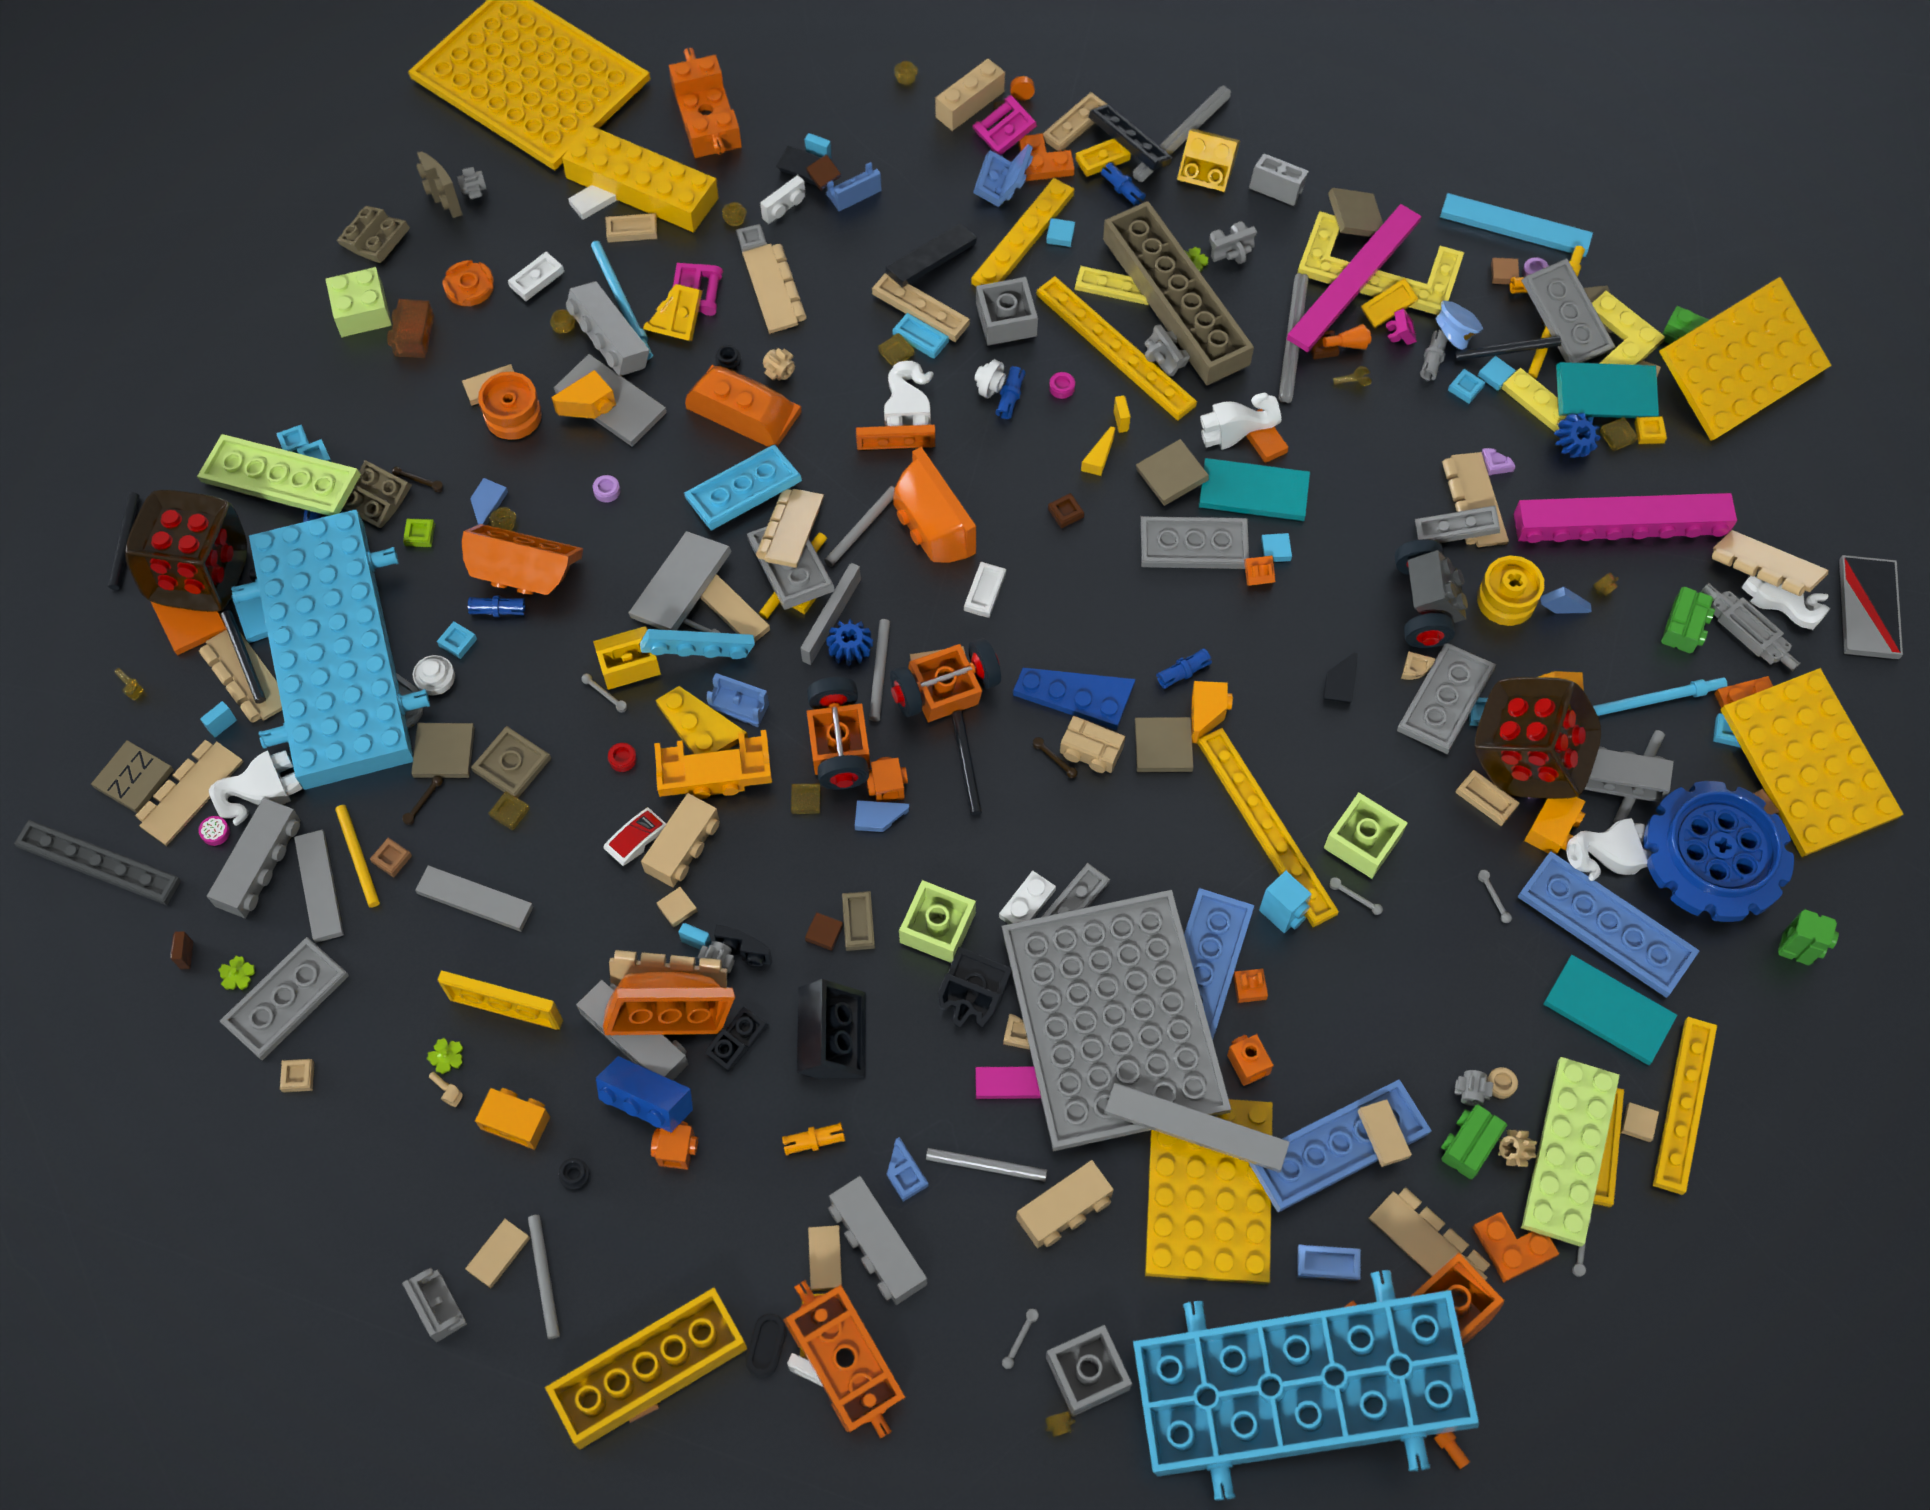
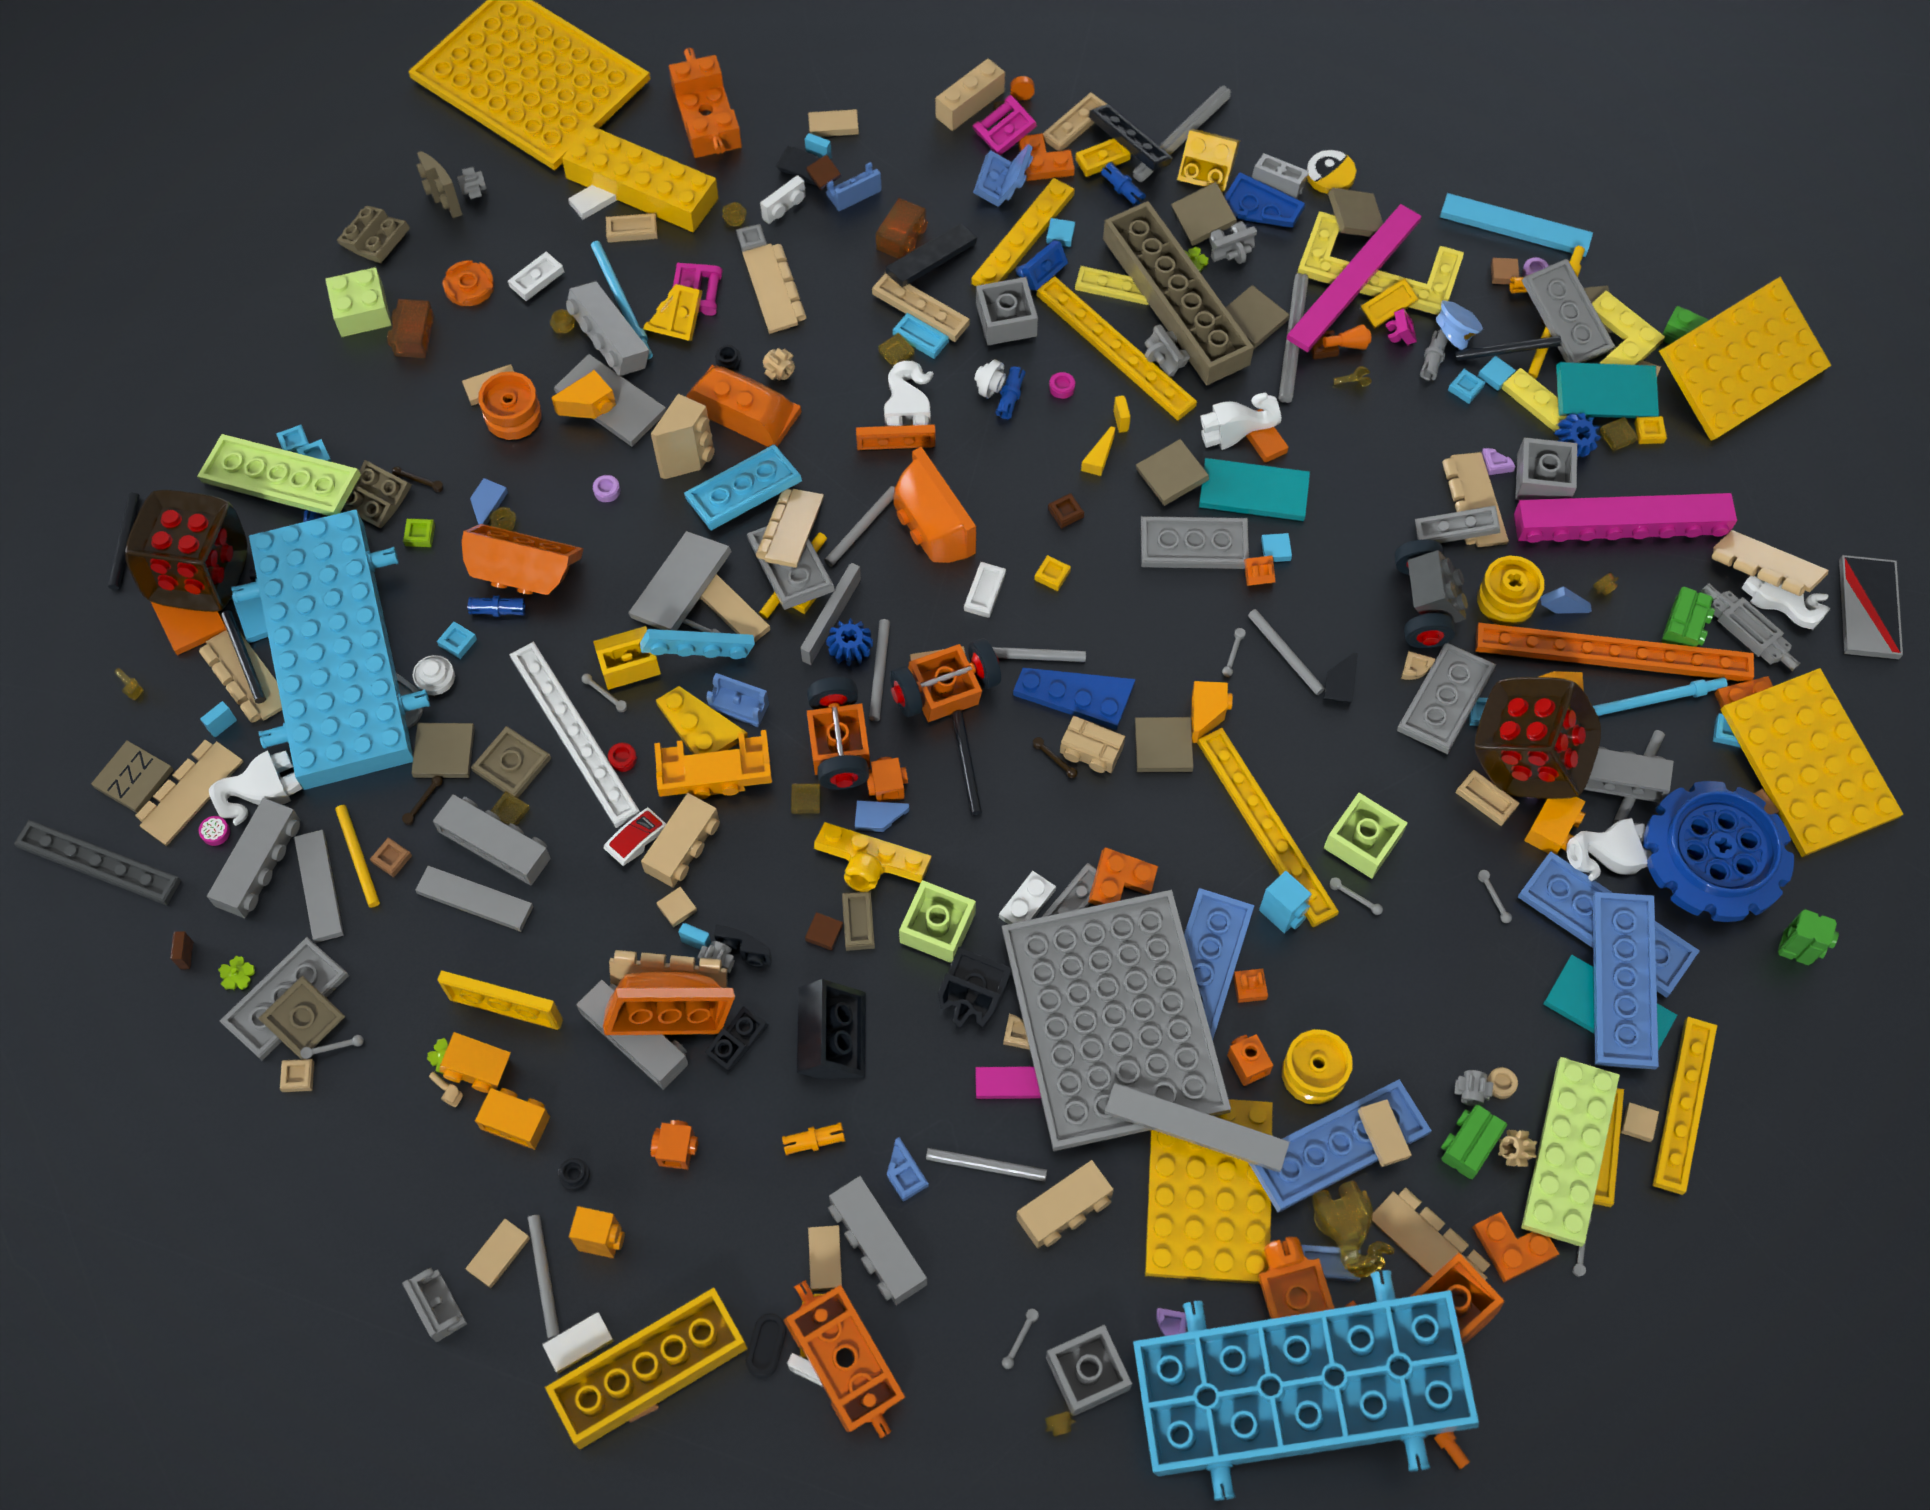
(301, 1016): none -> dark tan tile
(307, 1052): none -> light grey hinge
(474, 1063): none -> light orange brick
(492, 839): none -> light grey brick
(575, 734): none -> white tile
(577, 1342): none -> white tile
(596, 1232): none -> light orange brick
(644, 1094): blue brick -> none
(682, 438): none -> tan slope
(833, 123): none -> tan tile
(870, 857): none -> yellow plate
(901, 229): none -> clear orange brick
(905, 72): clear yellow plate -> none
(1040, 654): none -> light grey bar
(1043, 265): none -> blue tile
(1052, 573): none -> yellow tile
(1120, 871): none -> orange plate
(1171, 1322): none -> lavender tile
(1184, 668): blue pin -> none
(1203, 213): none -> dark tan tile
(1239, 635): none -> light grey hinge
(1257, 315): none -> dark tan tile
(1261, 203): none -> blue wing
(1286, 652): none -> light grey bar
(1292, 1281): none -> orange plate
(1321, 1050): none -> yellow wheel
(1331, 170): none -> tile
(1349, 1224): none -> clear yellow hips
(1546, 469): none -> light grey brick
(1614, 652): none -> orange plate
(1625, 980): none -> medium blue plate

